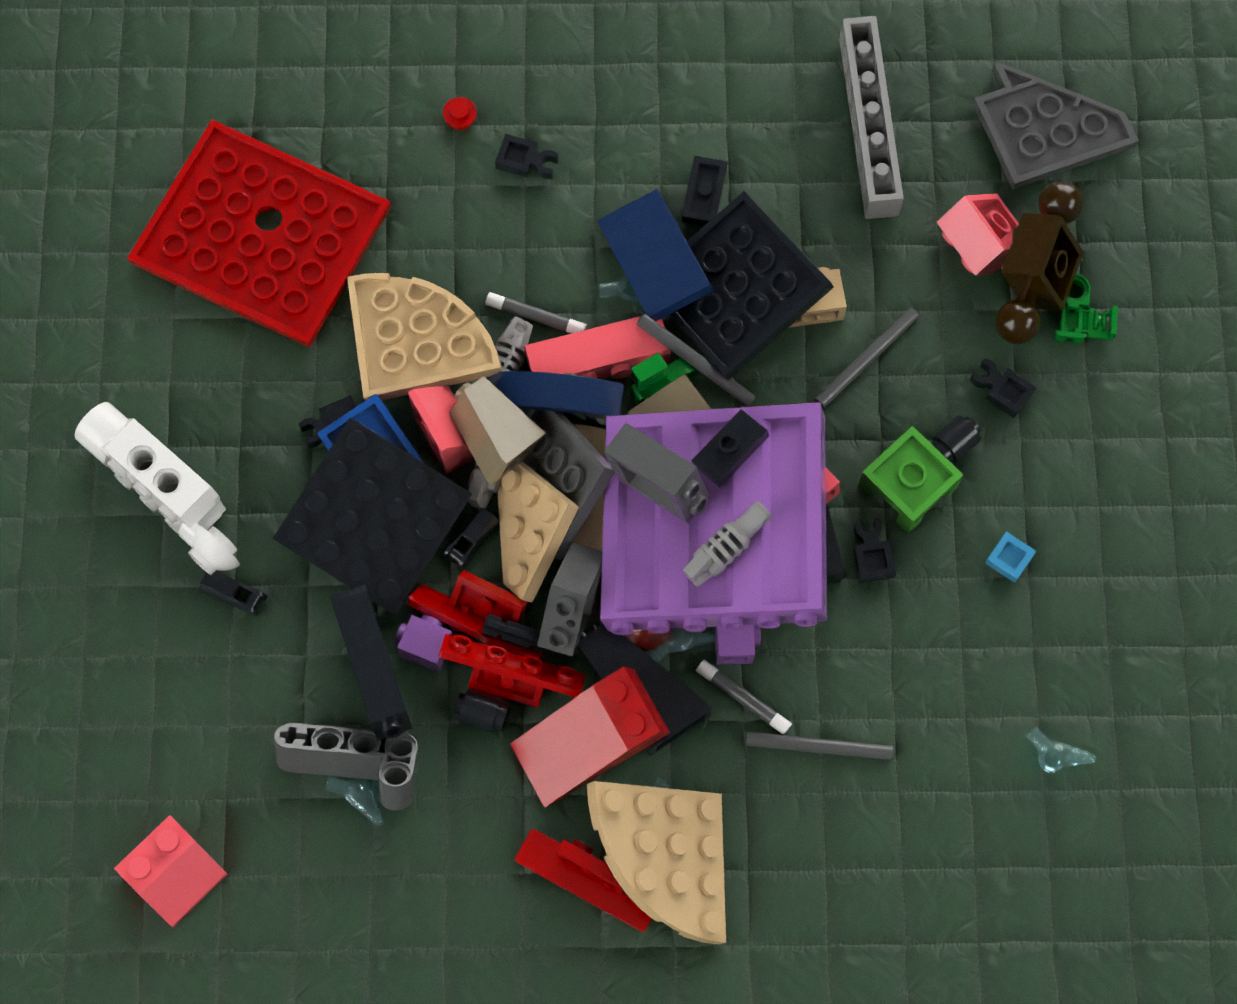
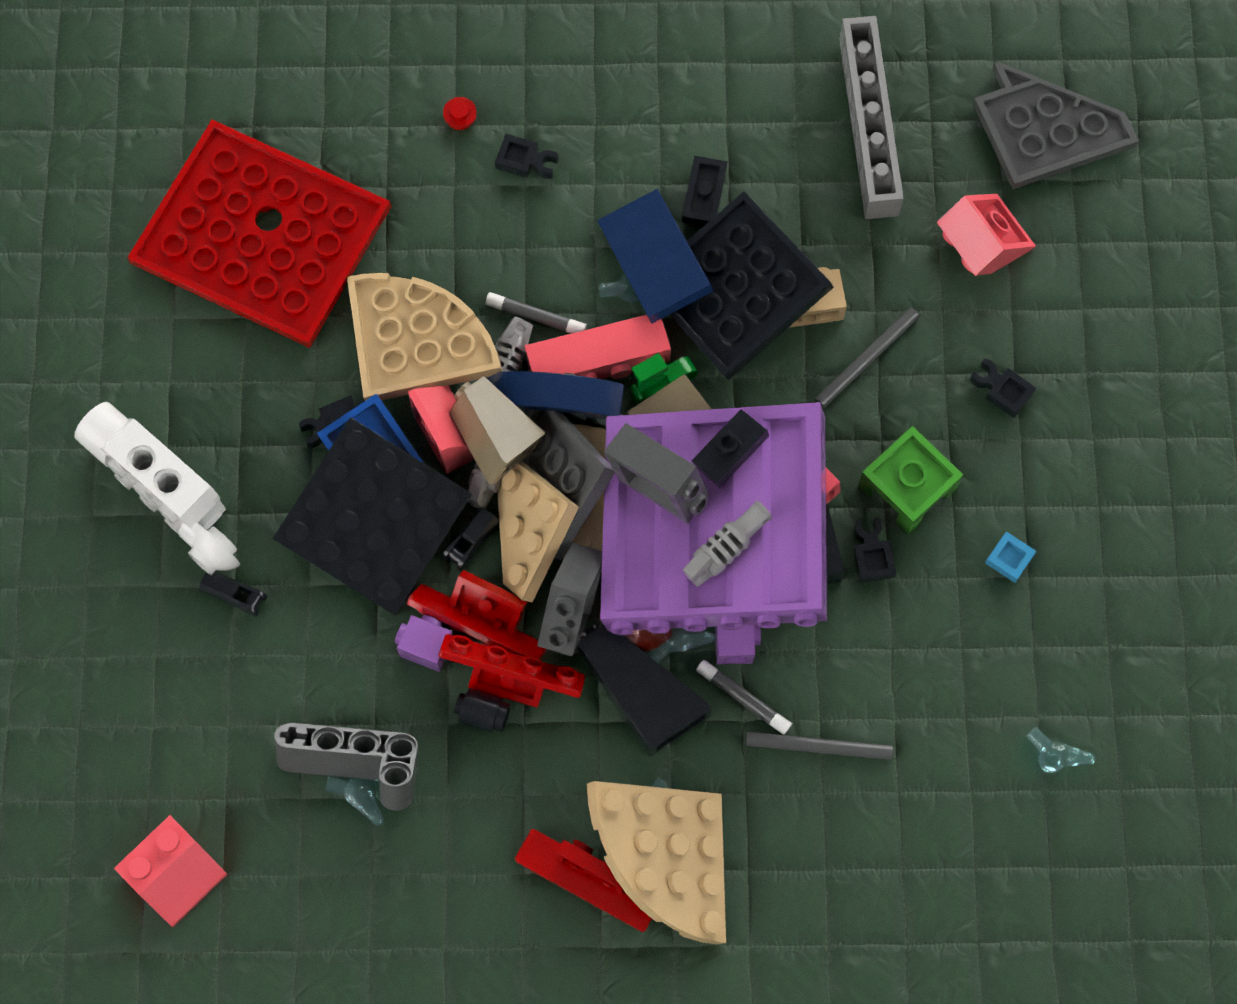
(371, 663): black slope -> none
(512, 633): black axle -> none
(589, 736): slope -> none
(695, 359): dark grey bar -> none
(957, 438): black brick -> none
(1040, 262): dark brown brick -> none
(1082, 321): green piece -> none

